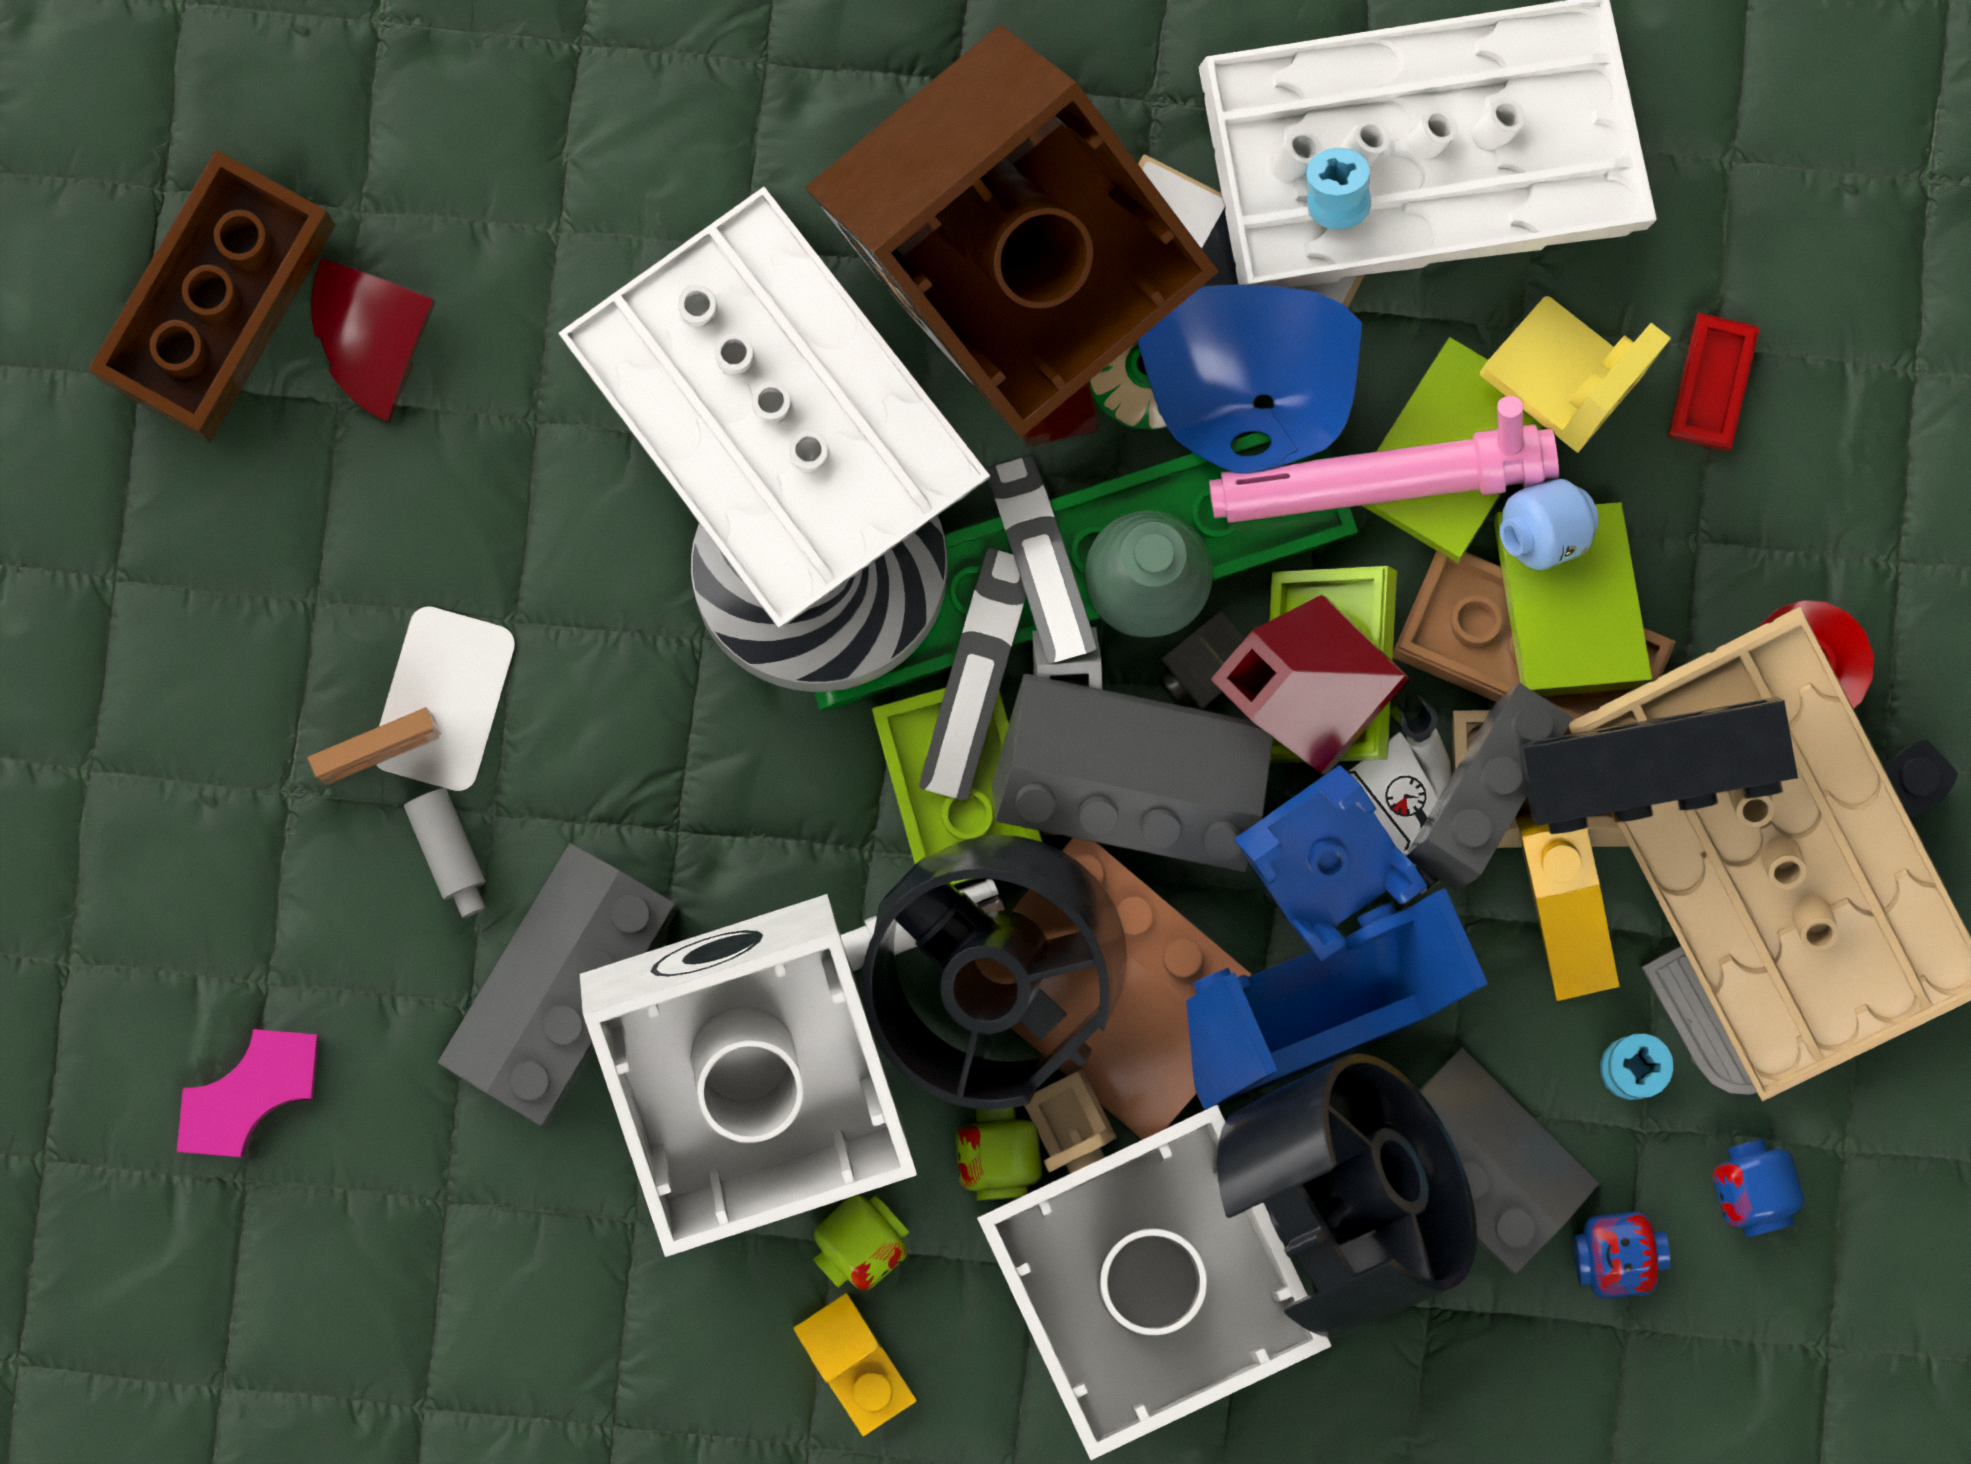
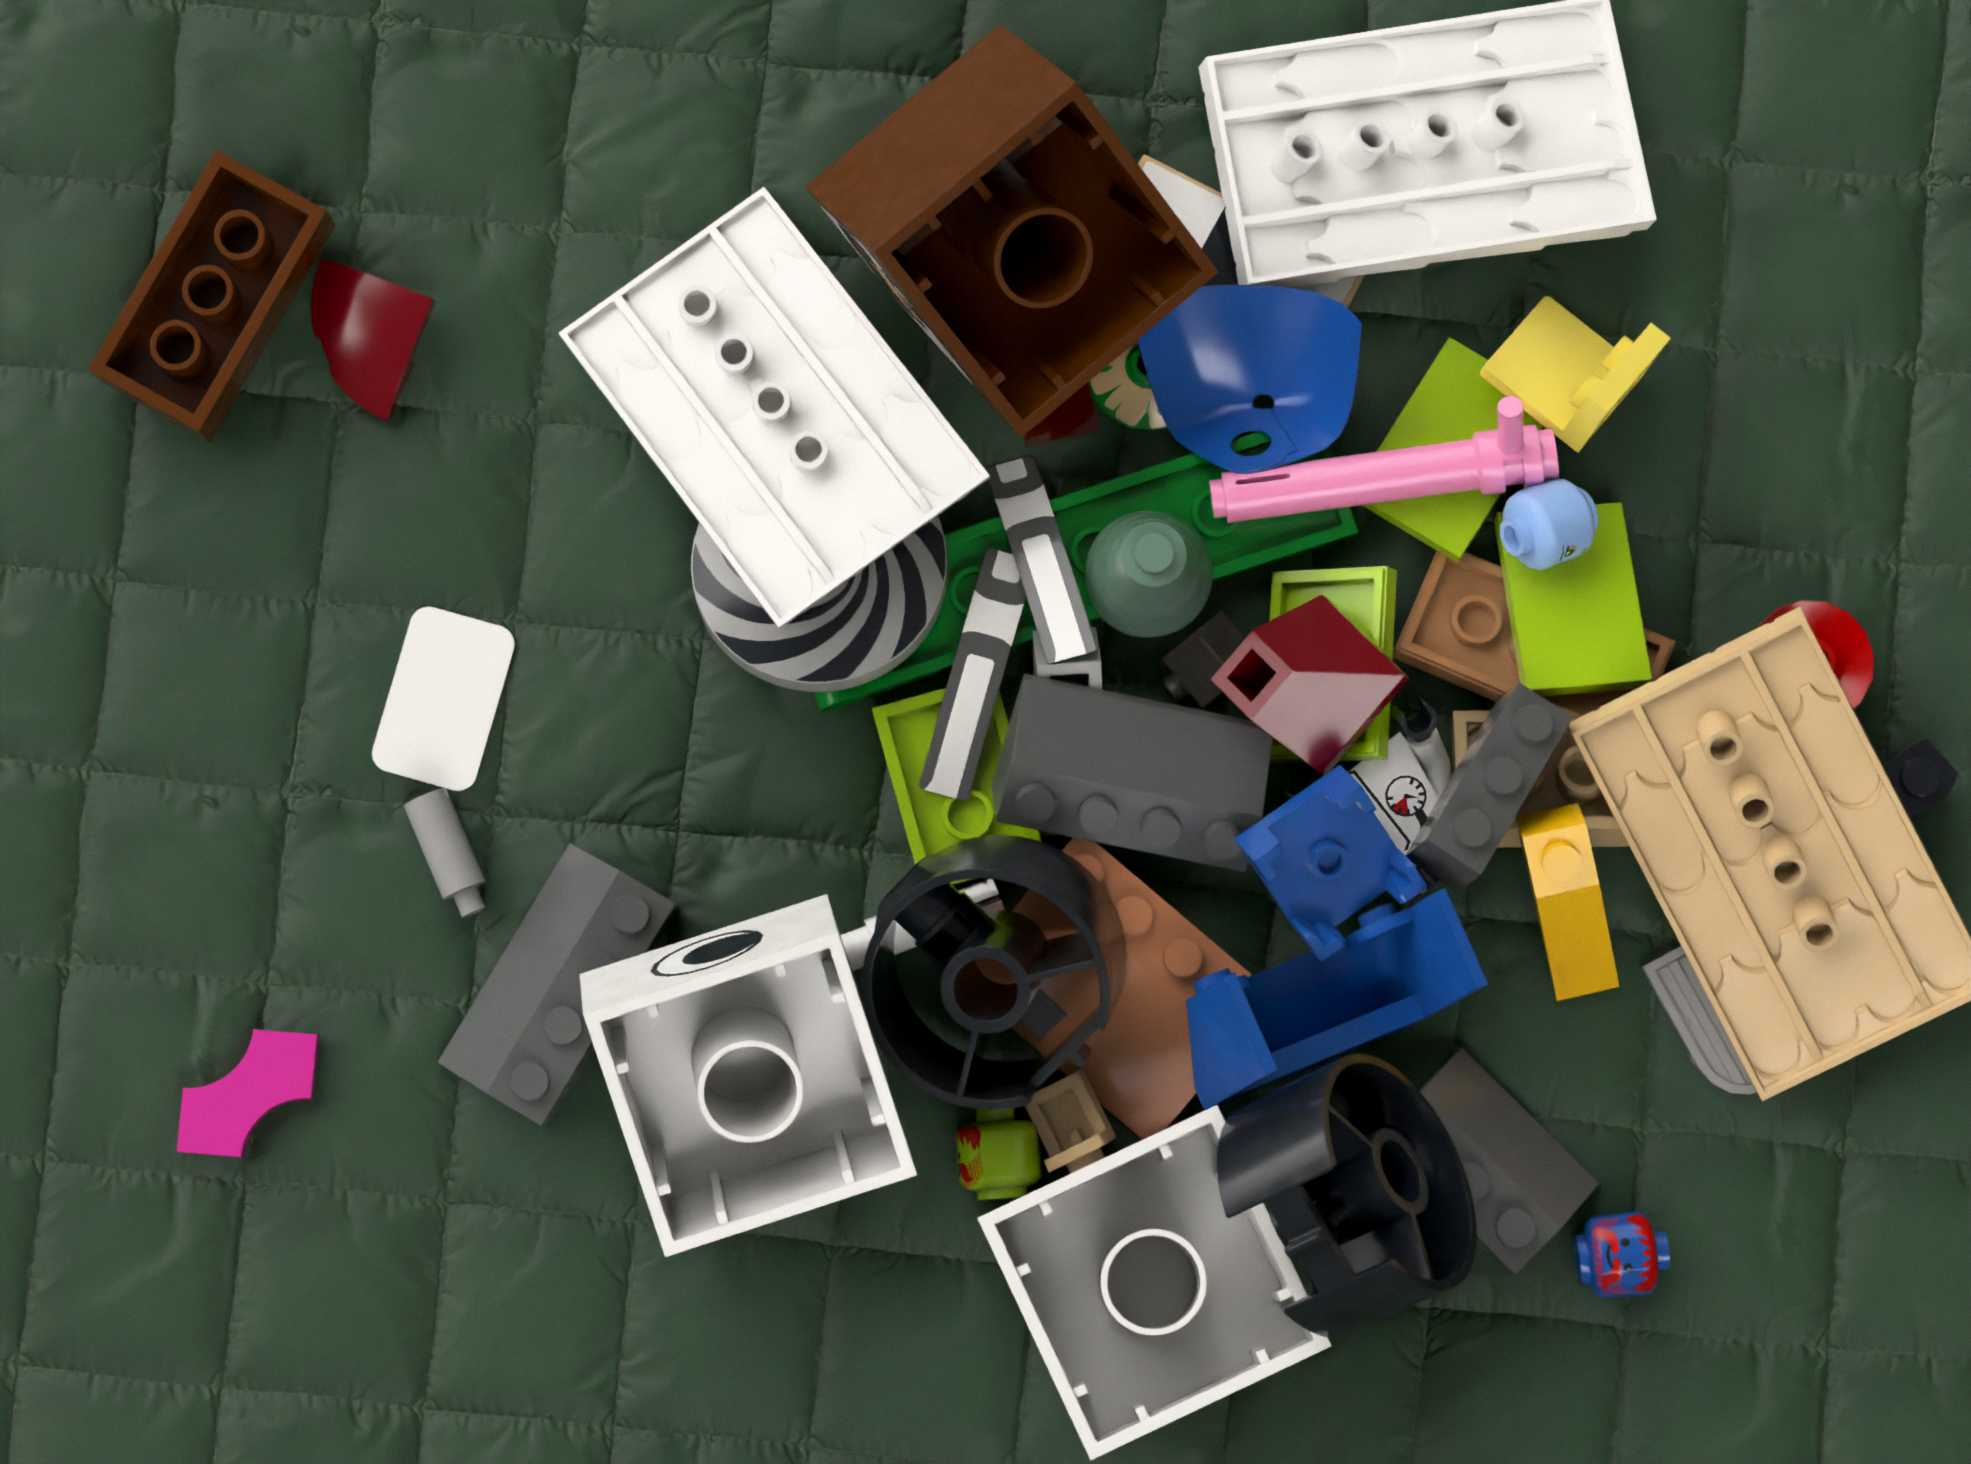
(375, 746): medium nougat tile -> none
(854, 1364): yellow slope -> none
(860, 1242): lime head -> none
(1338, 188): medium azure wheel -> none
(1623, 1066): medium azure wheel -> none
(1658, 762): black brick -> none
(1713, 382): red tile -> none
(1758, 1188): blue head -> none

